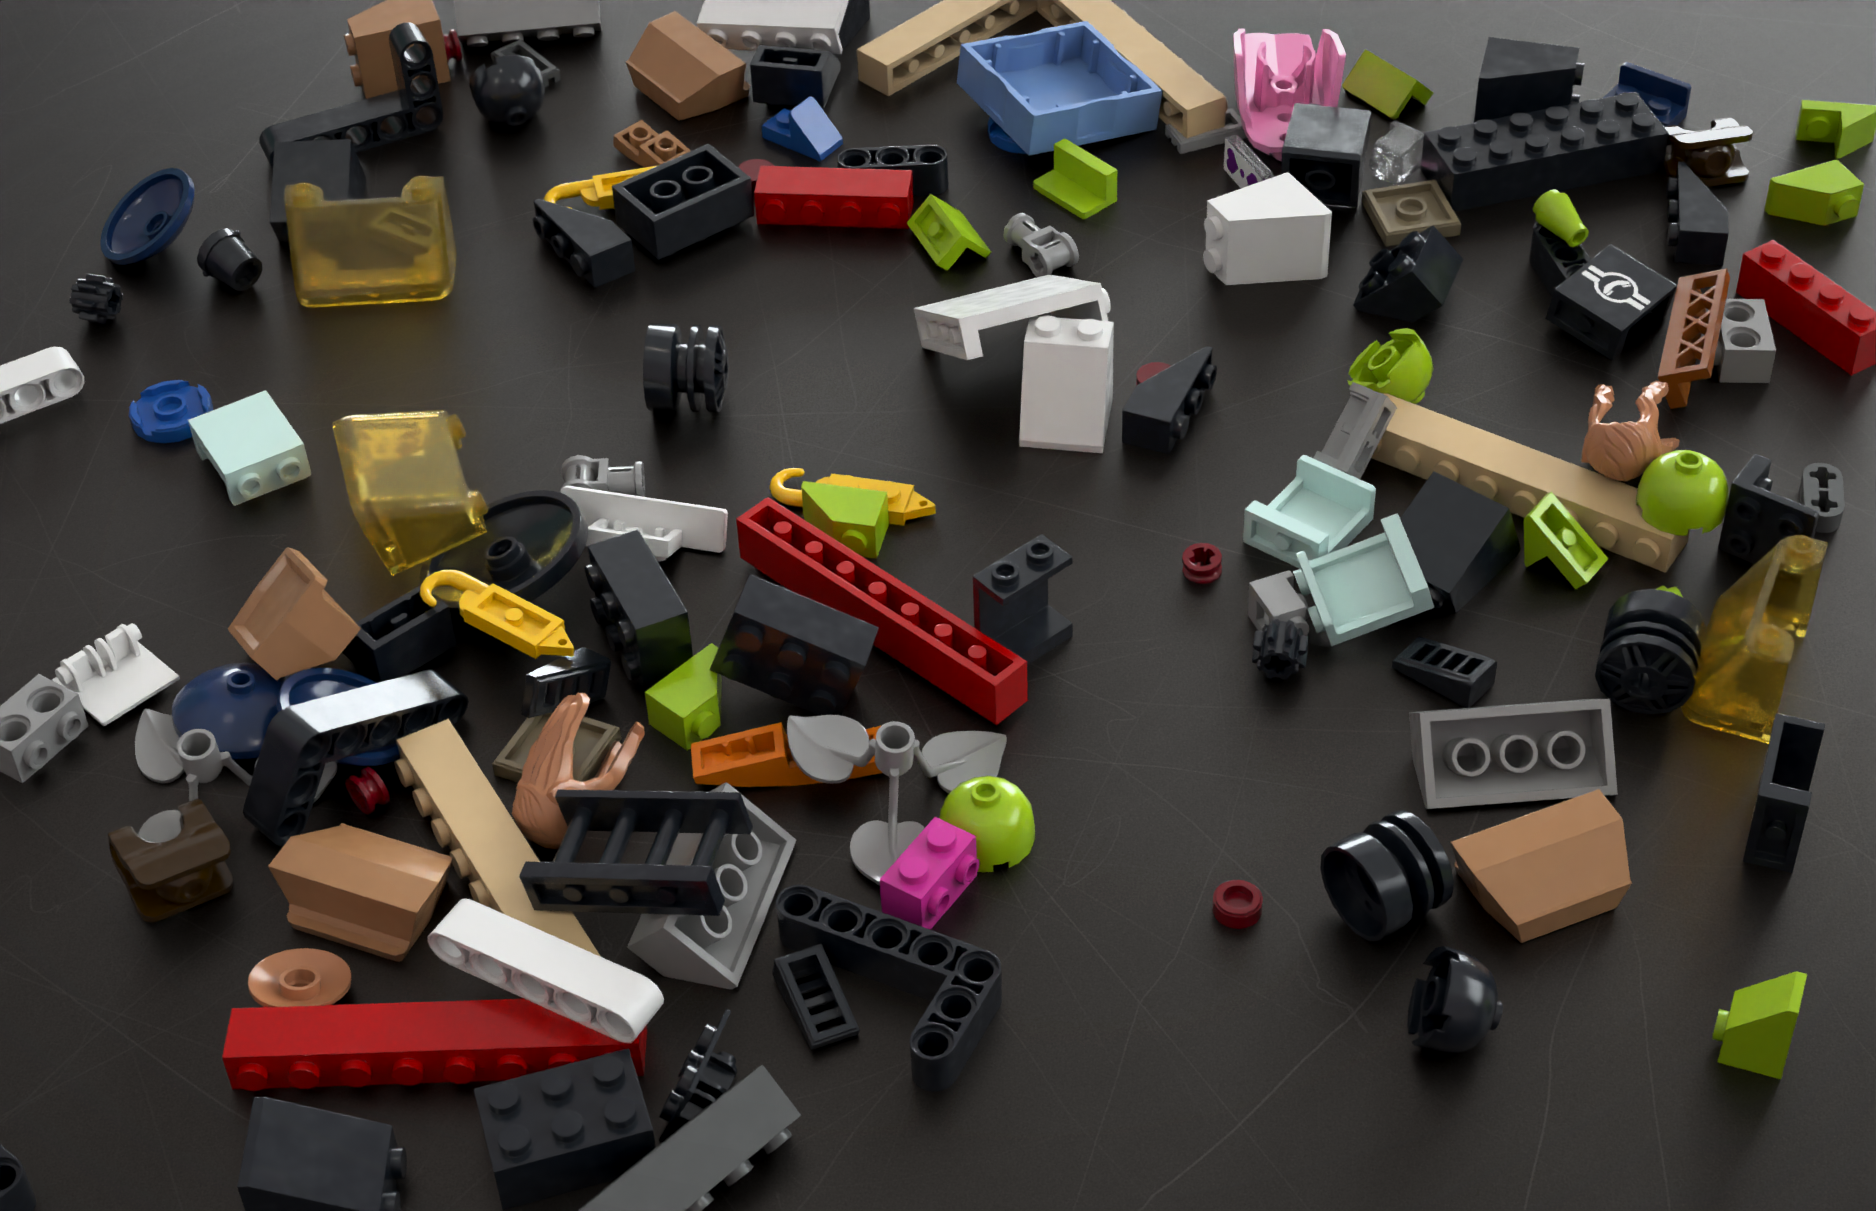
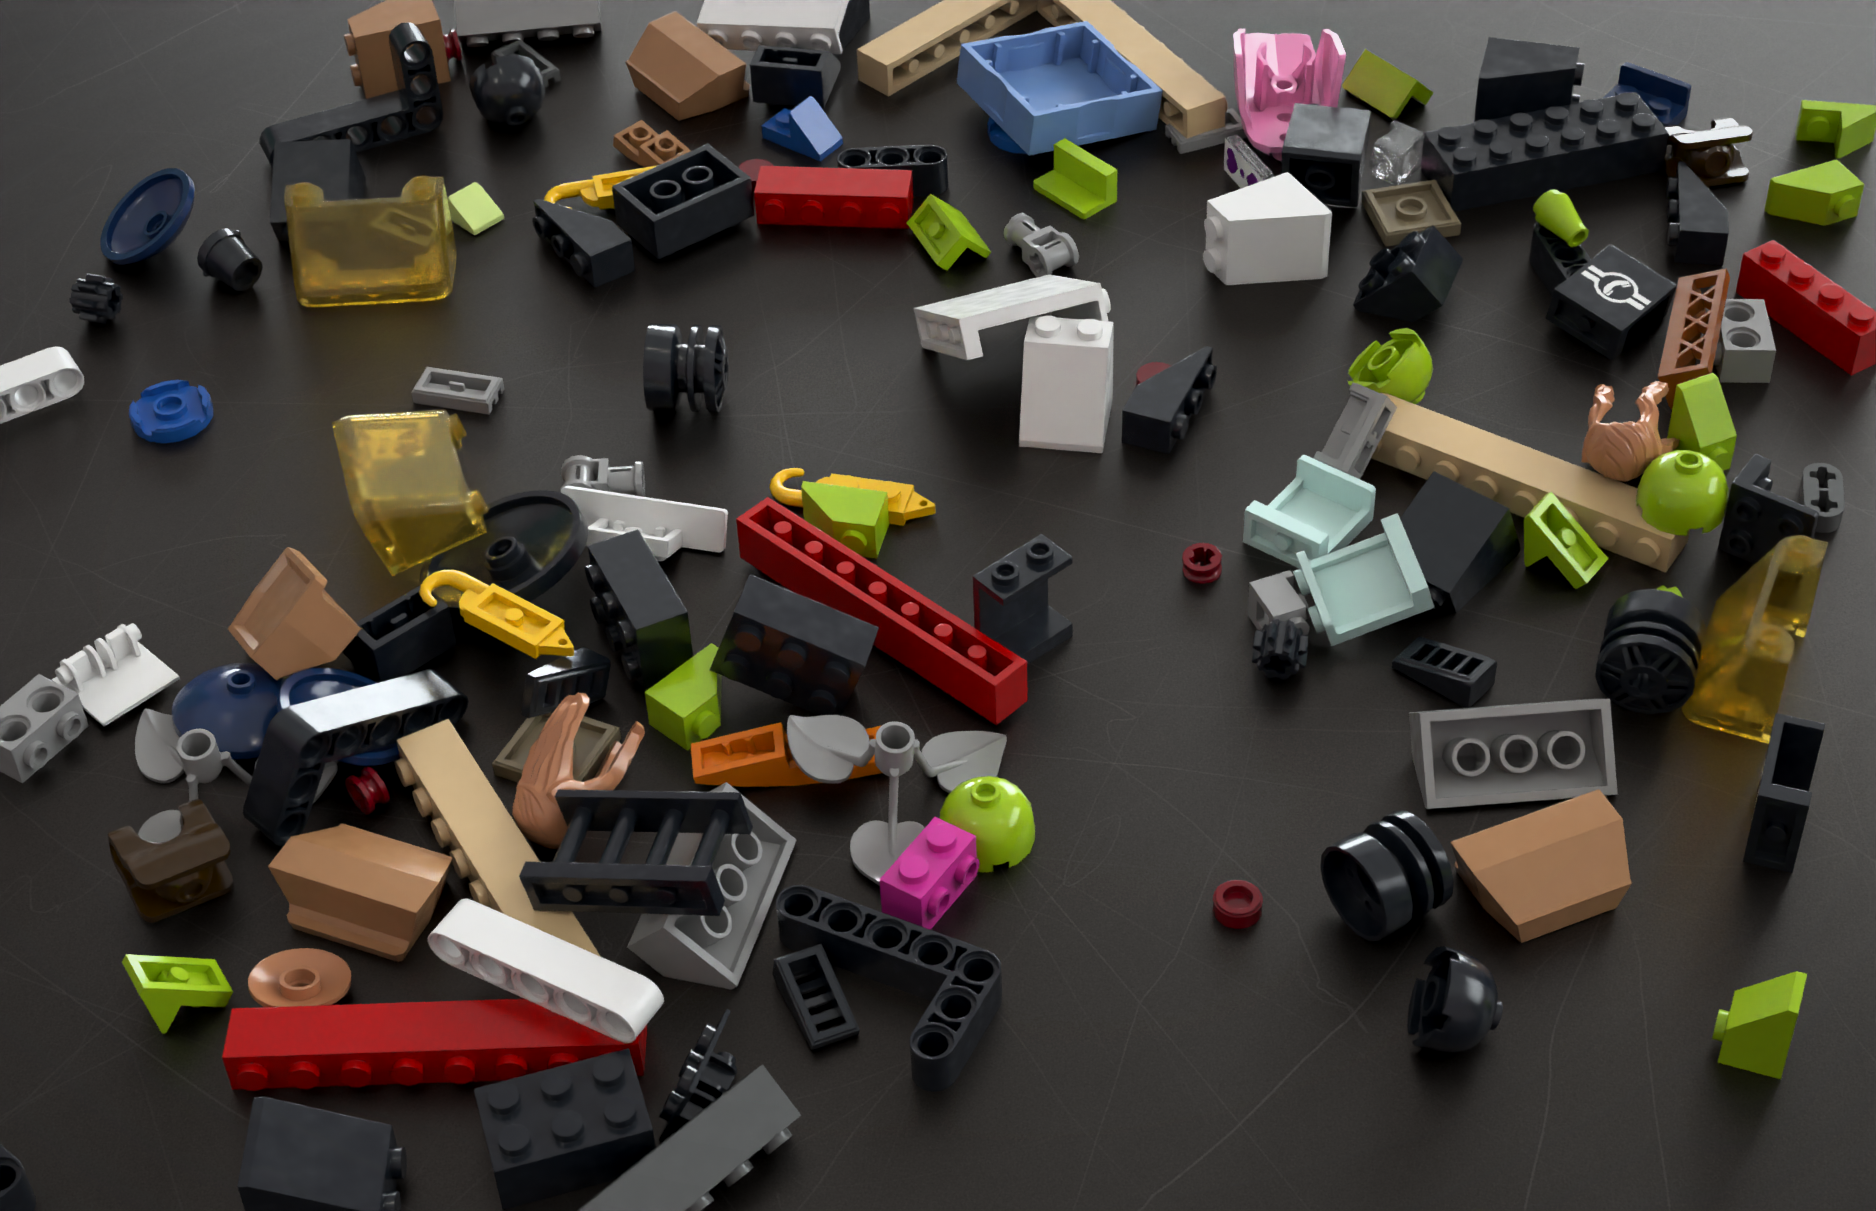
(176, 982): none -> lime slope
(250, 447): light aqua panel -> none
(457, 390): none -> light grey tile
(474, 209): none -> yellowish green slope
(1703, 420): none -> lime slope

